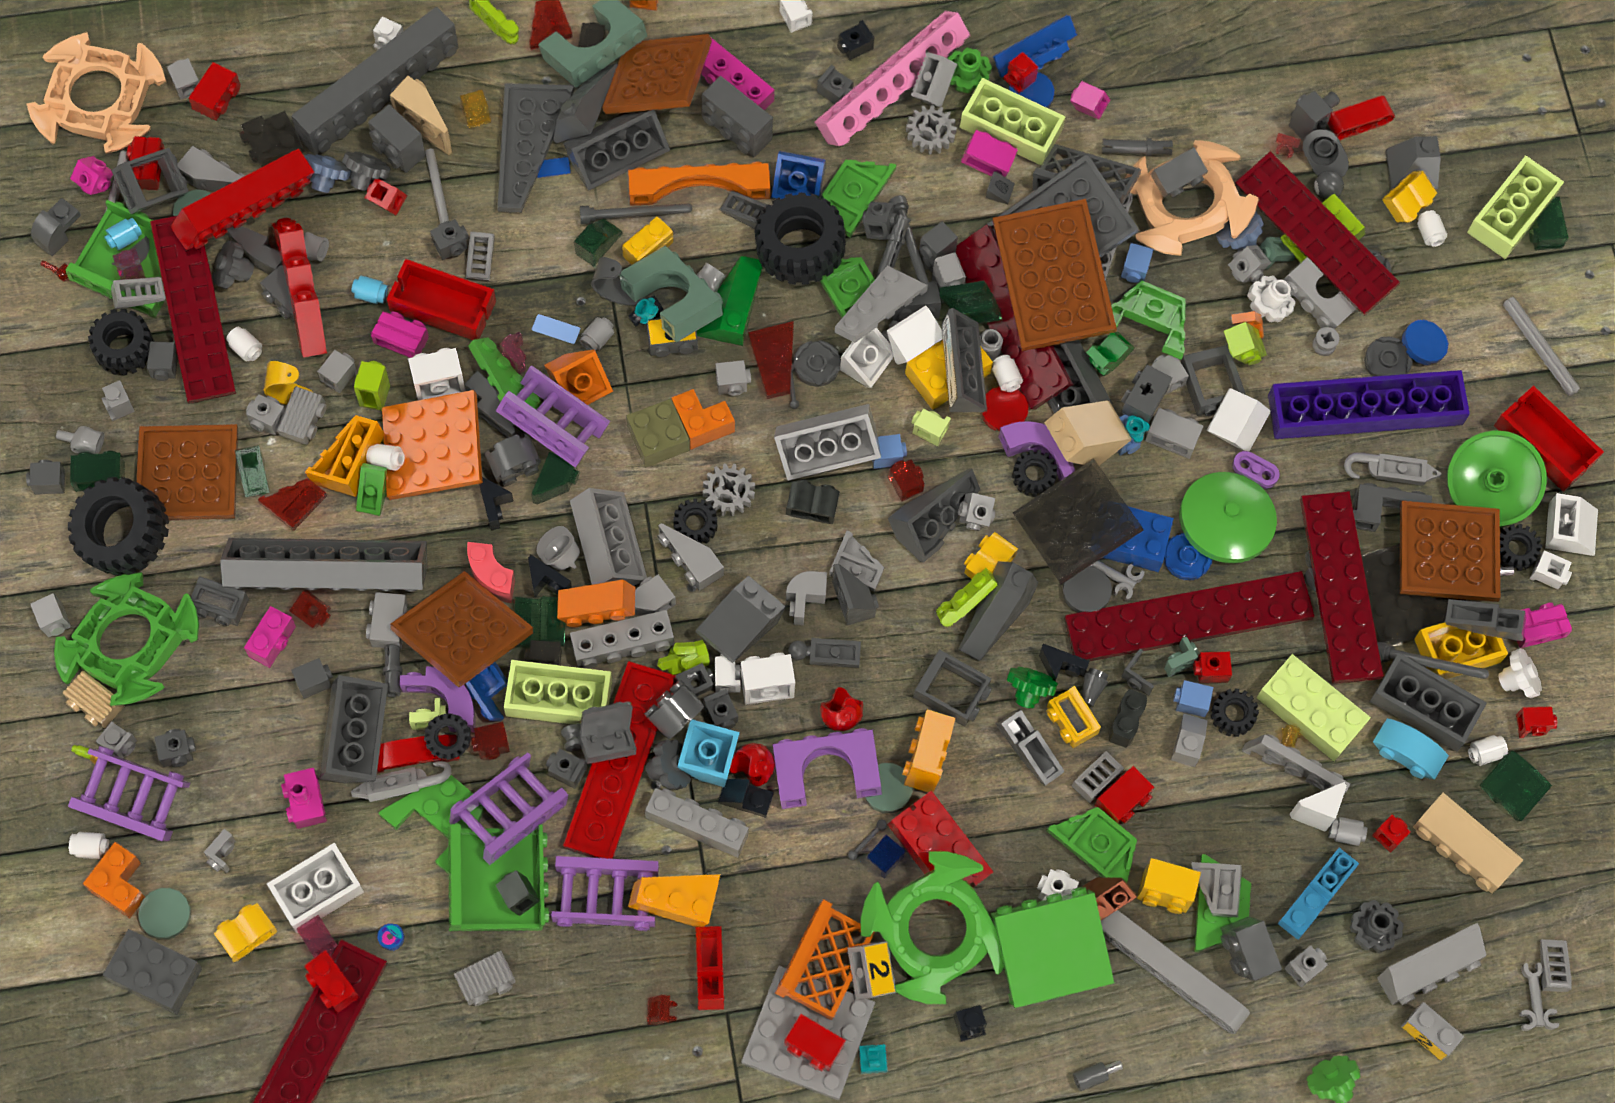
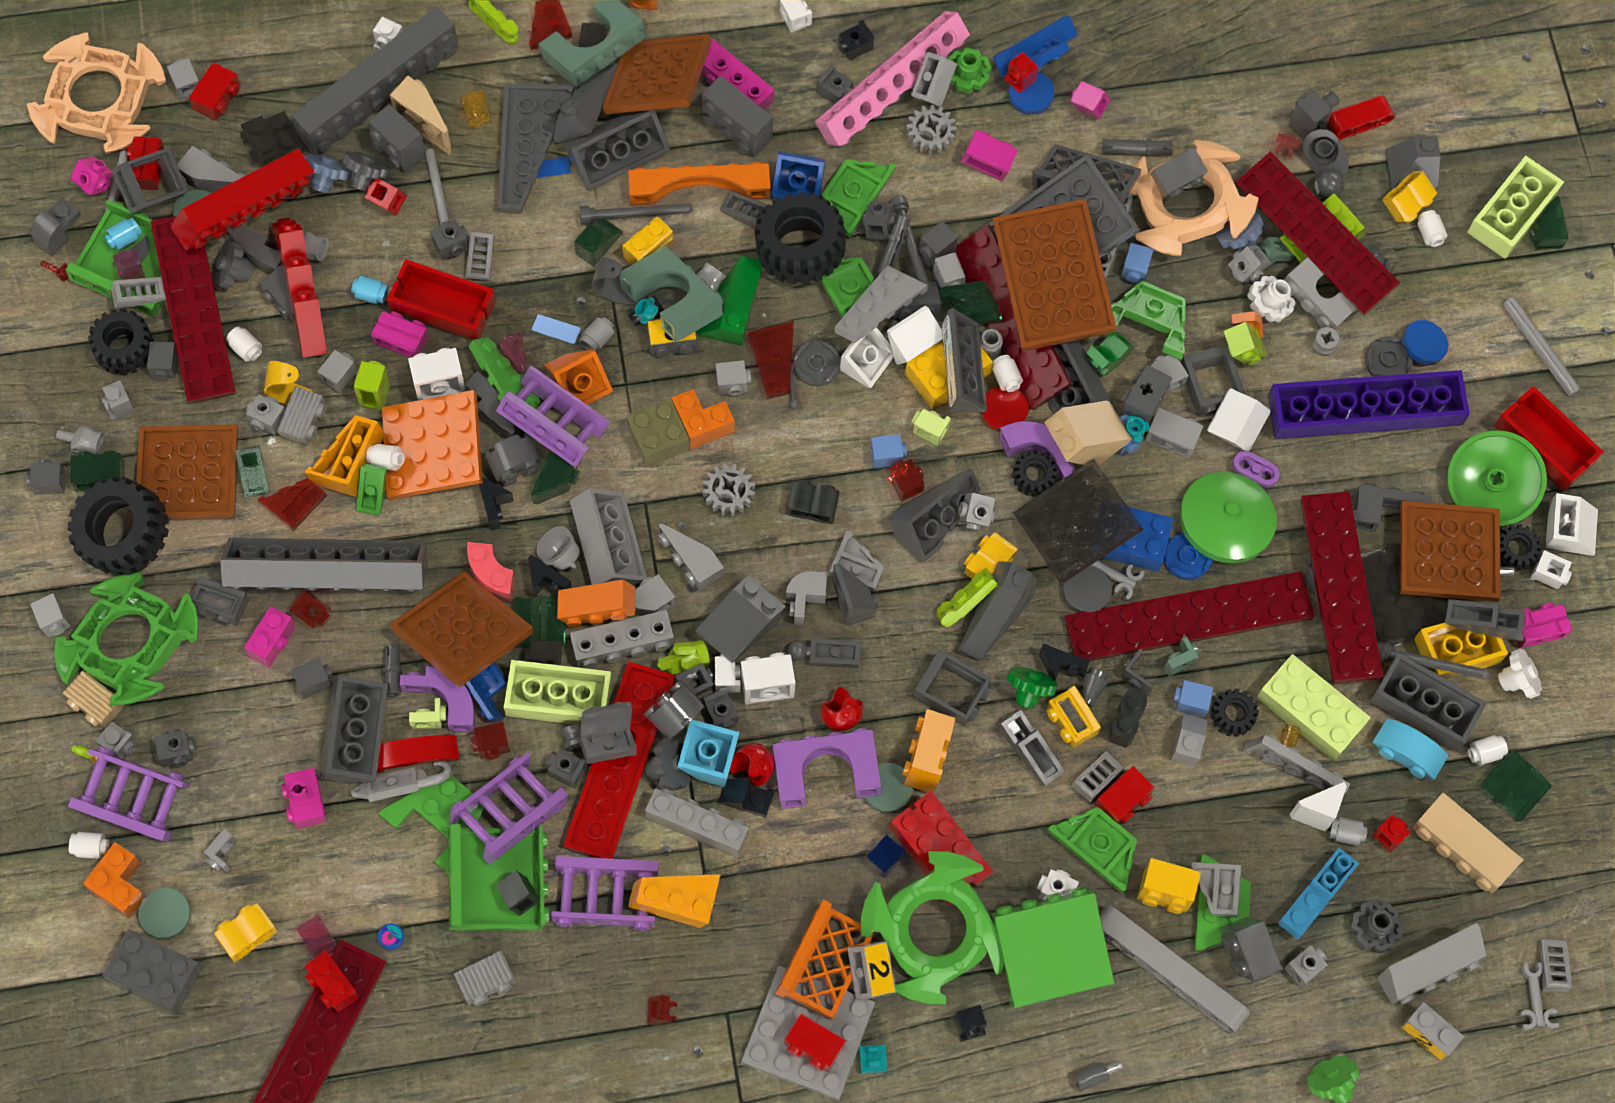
(315, 887): white brick -> none
(384, 611): light grey brick -> none
(439, 749): black tyre -> none
(696, 508): black tyre -> none
(709, 968): red slope -> none
(828, 442): light grey slope -> none
(881, 825): dark grey hinge -> none
(1000, 188): dark grey slope -> none
(1013, 120): yellowish green brick -> none
(1110, 894): copper slope -> none
(1213, 667): red brick -> none
(1393, 468): light grey plate -> none
(1536, 721): red brick -> none

